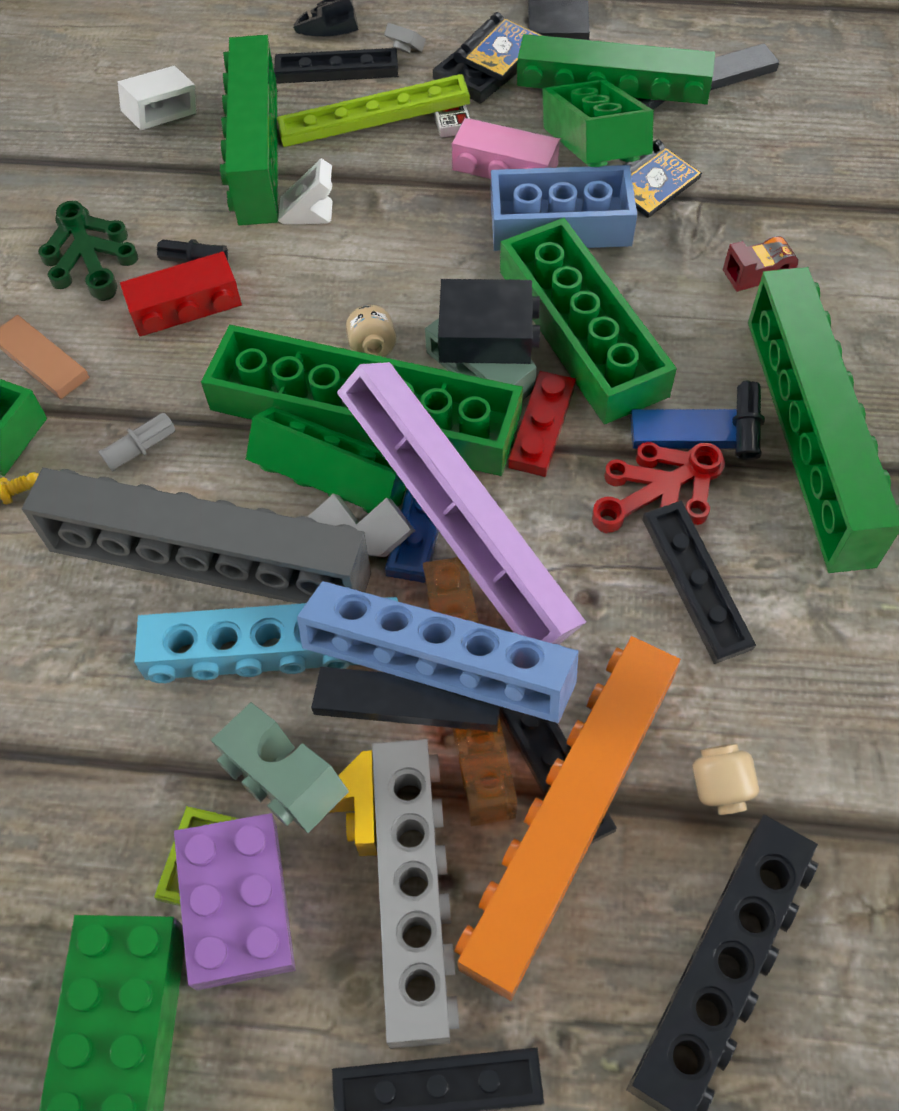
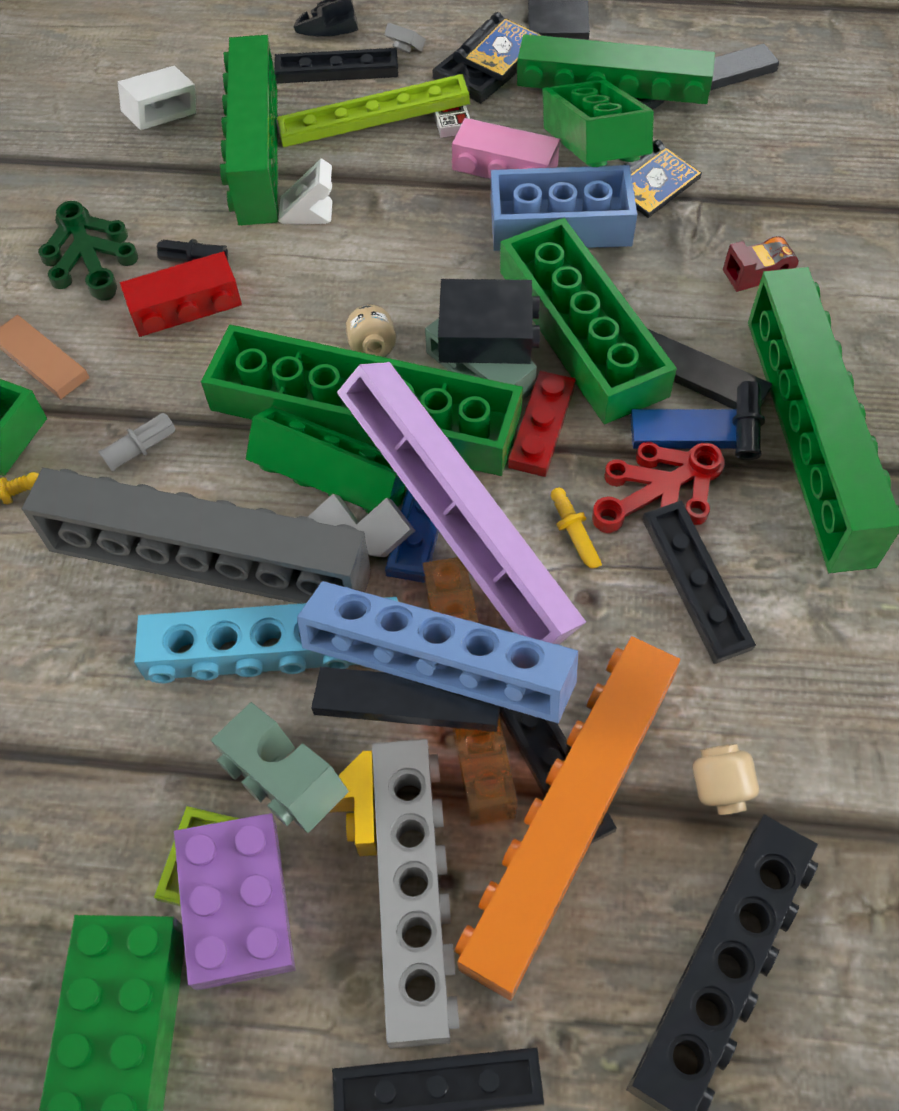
(575, 528): none -> yellow piece
(707, 374): none -> black tile

